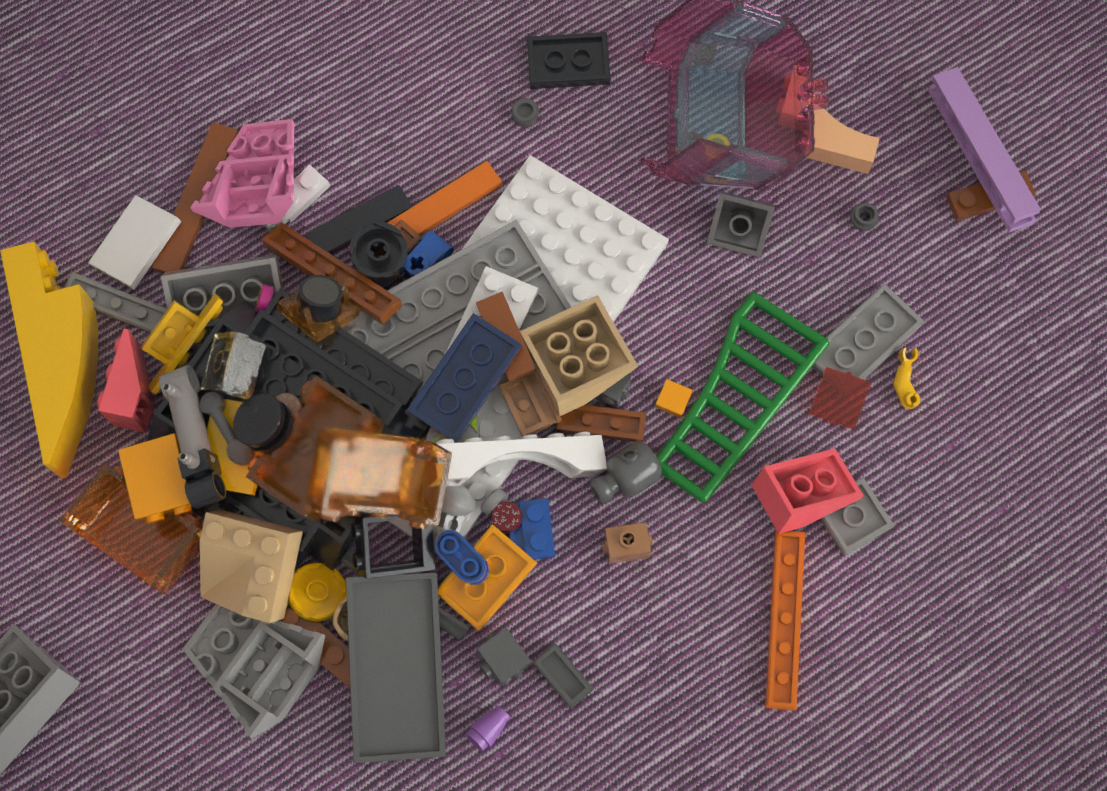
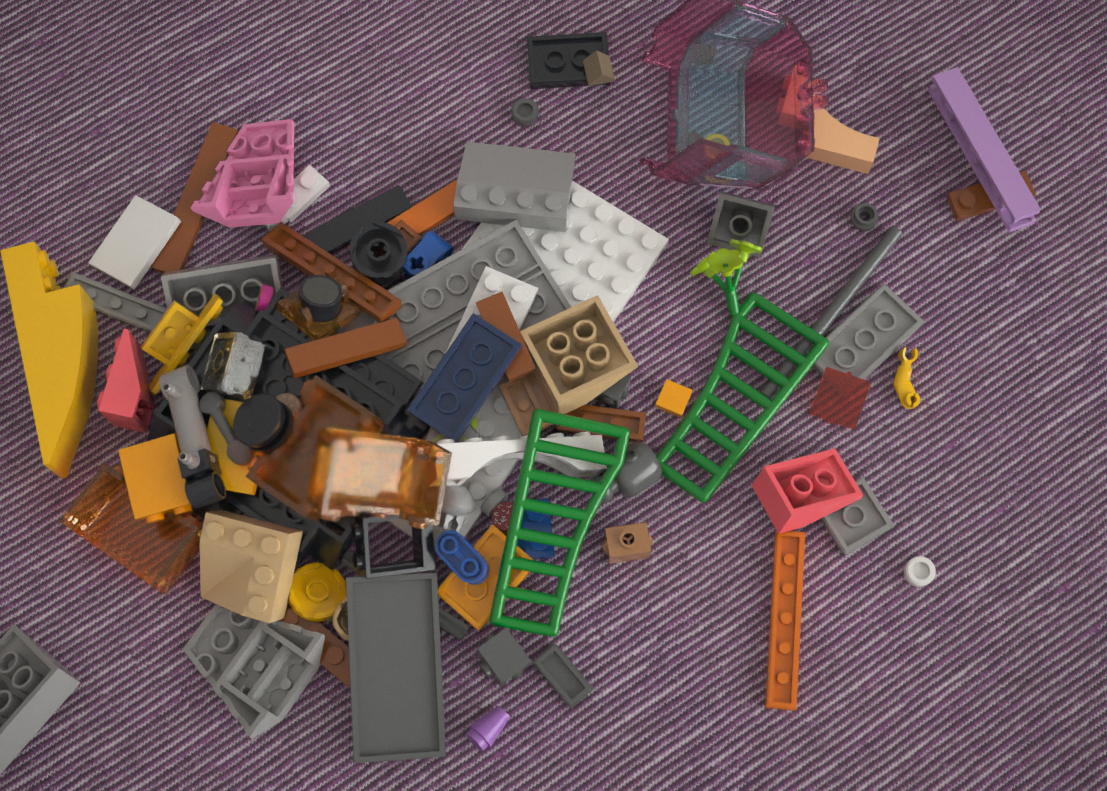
(345, 347): none -> dark orange tile
(514, 184): none -> light grey slope
(584, 517): none -> green bar
(598, 69): none -> dark tan slope
(725, 263): none -> lime plant
(838, 303): none -> dark grey piece
(919, 571): none -> white tile

